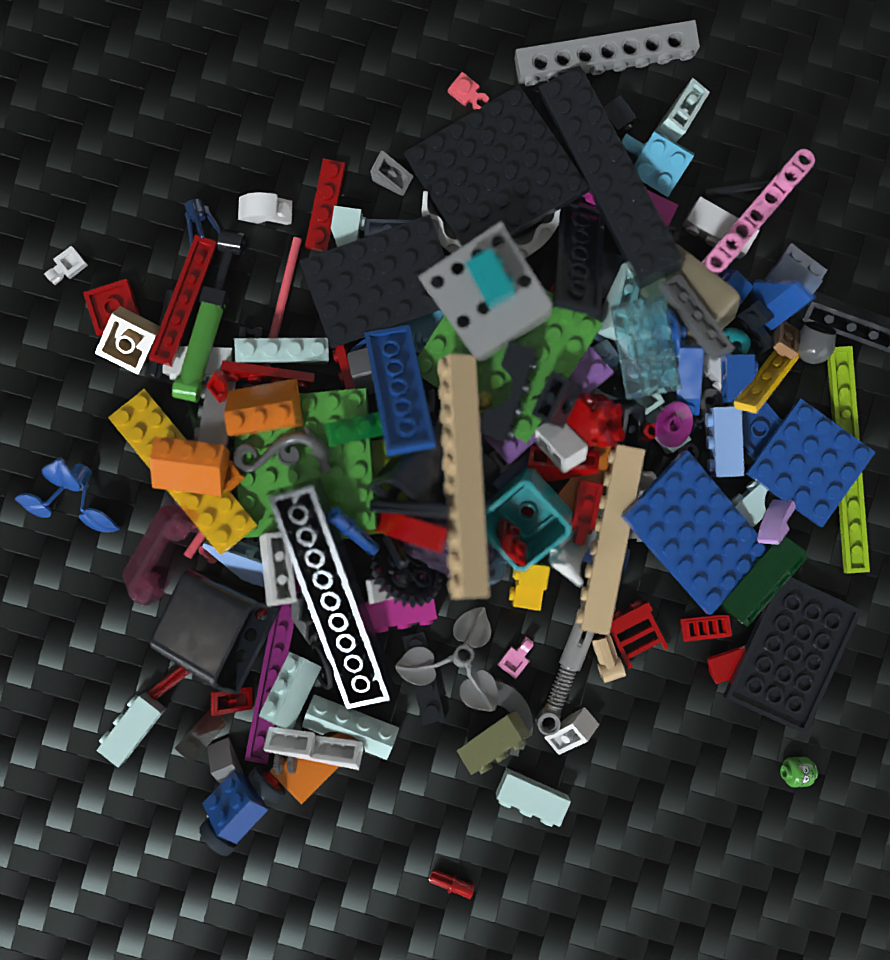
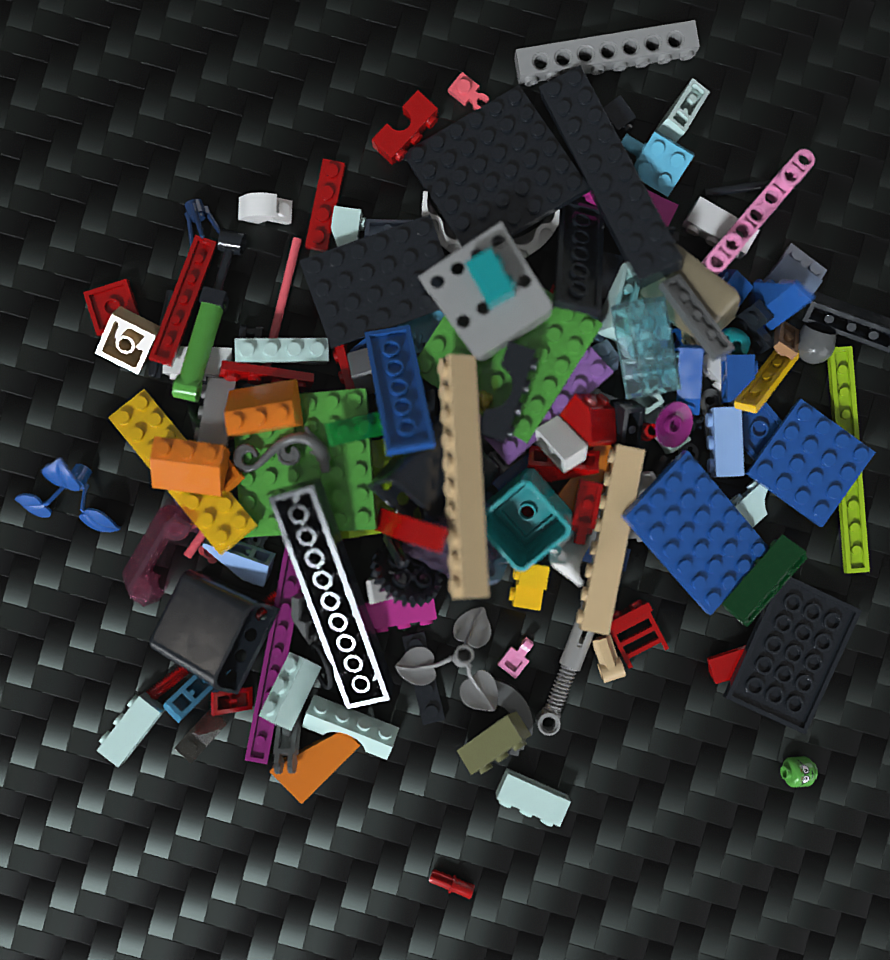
(68, 264): white plate -> none
(187, 697): none -> dark azure slope
(218, 386): red tile -> none
(223, 759): light grey slope -> none
(237, 807): blue brick -> none
(277, 570): white brick -> none
(315, 748): white slope -> none
(348, 527): blue pin -> none
(390, 174): light grey slope -> none
(394, 143): none -> red arch
(410, 508): black axle -> none
(510, 541): red slope -> none
(557, 400): black brick -> none
(573, 731): white slope -> none
(606, 423): red plate -> none
(678, 331): blue dish -> none
(725, 623): red slope -> none
(774, 522): lavender slope -> none

